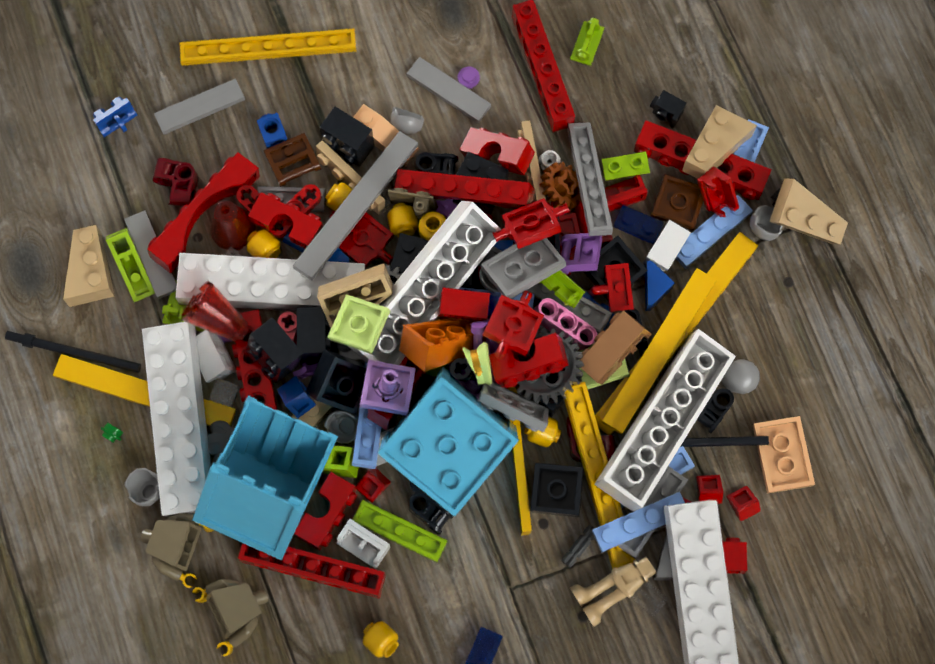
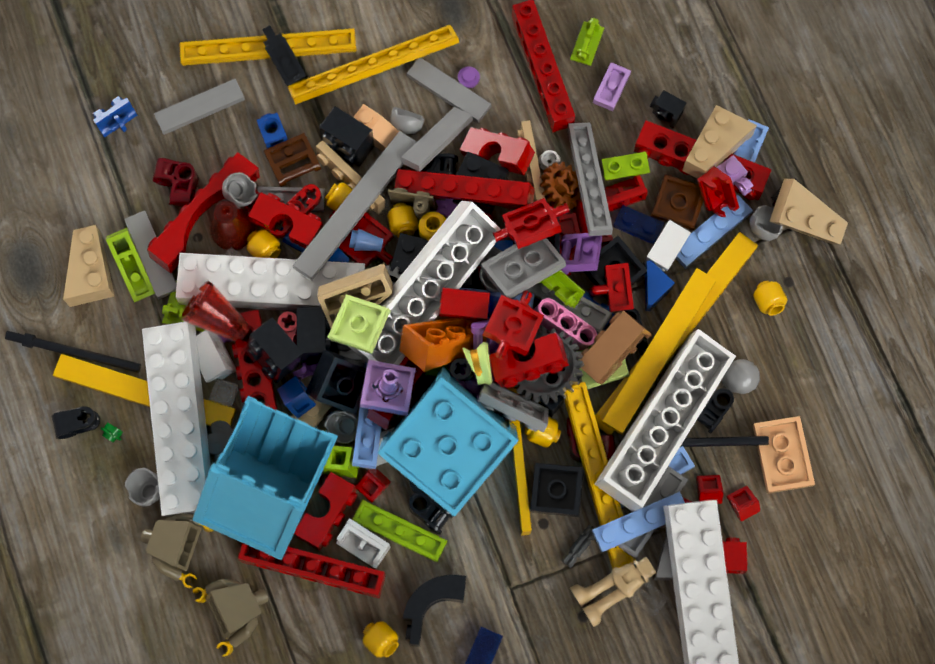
(70, 422): none -> black piece
(239, 189): none -> light grey hair
(283, 57): none -> black hinge
(365, 241): none -> medium blue cone
(373, 64): none -> yellow tile
(429, 593): none -> black arch
(436, 139): none -> light grey tile
(611, 86): none -> lavender plate
(737, 172): none -> lavender plate
(770, 298): none -> yellow head

